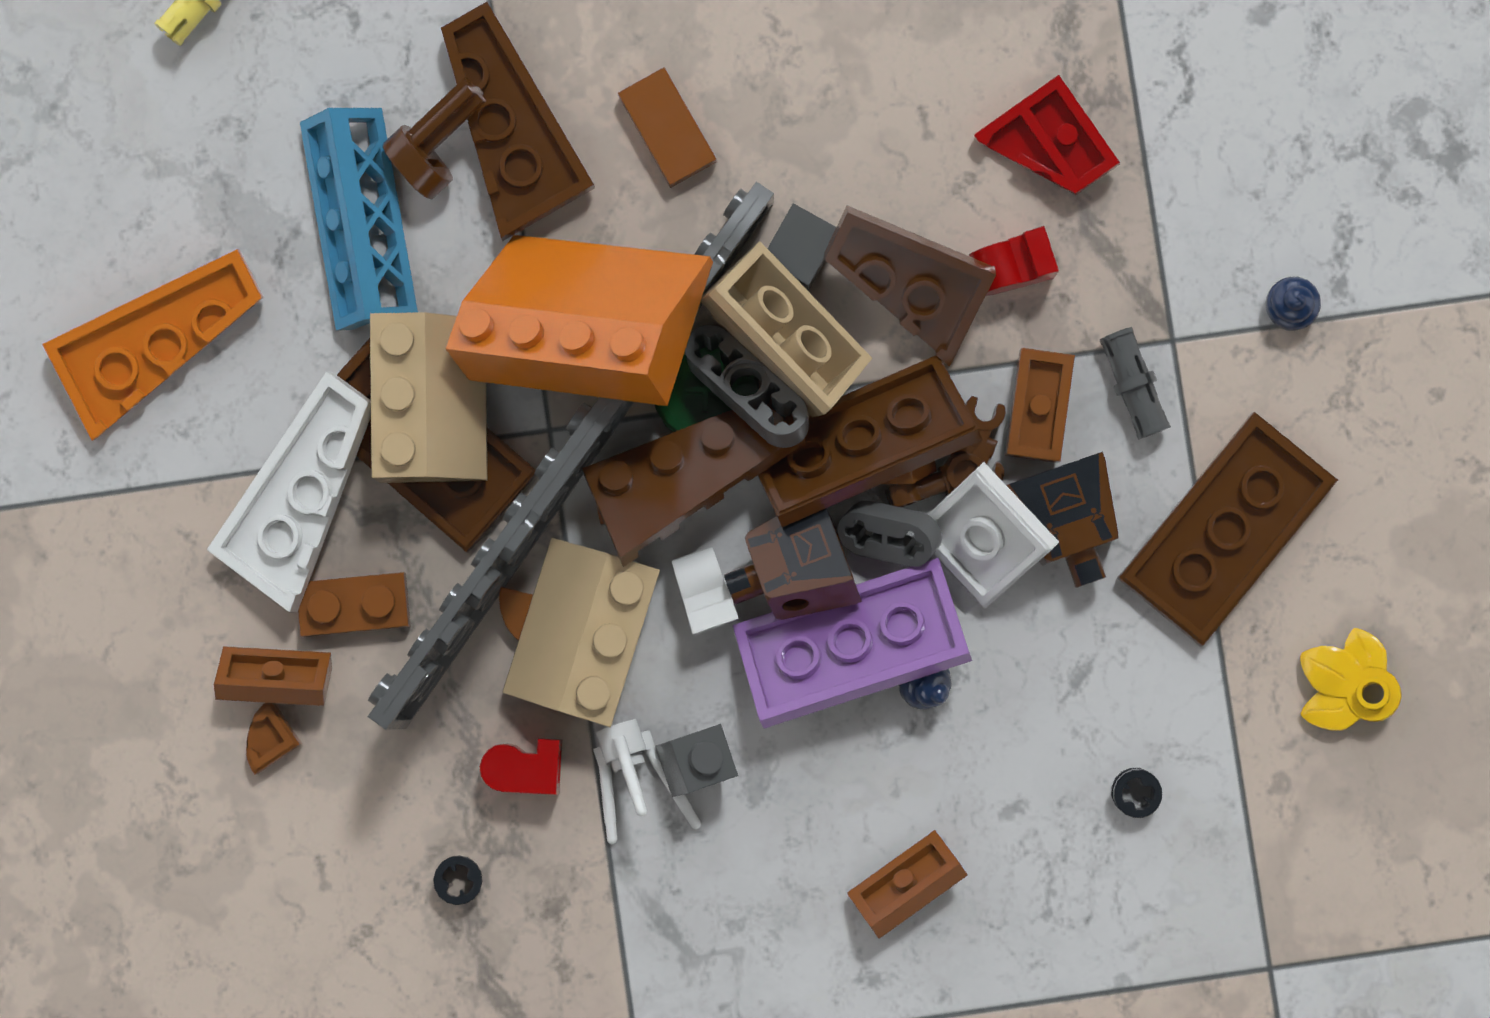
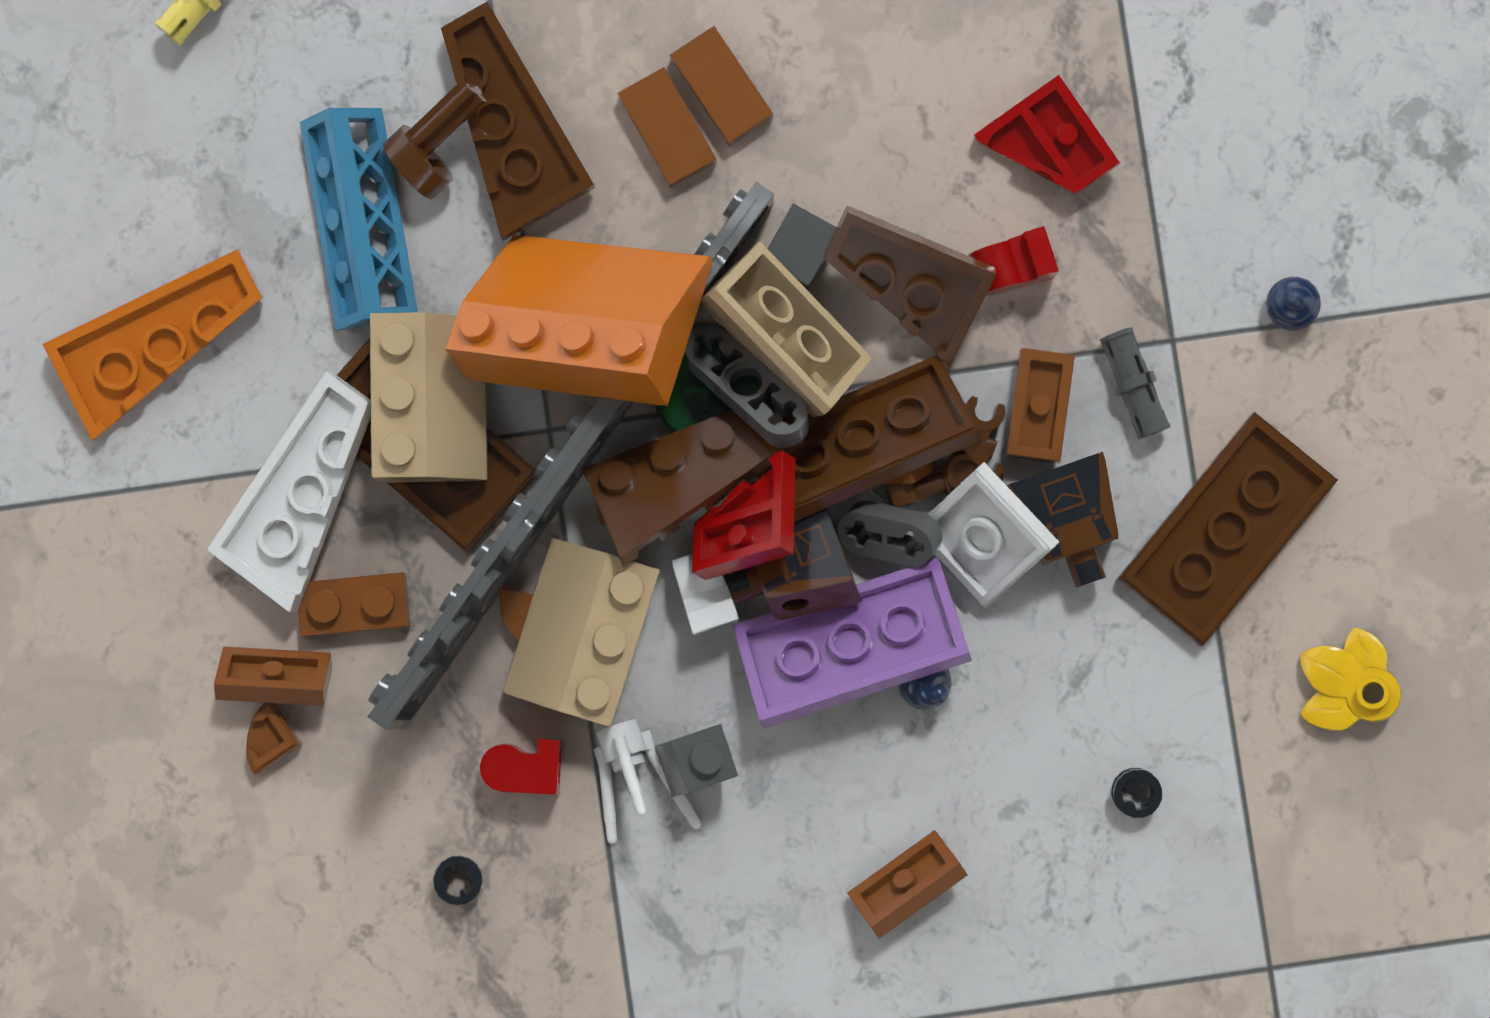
(721, 85): none -> dark orange tile
(749, 525): none -> red wing

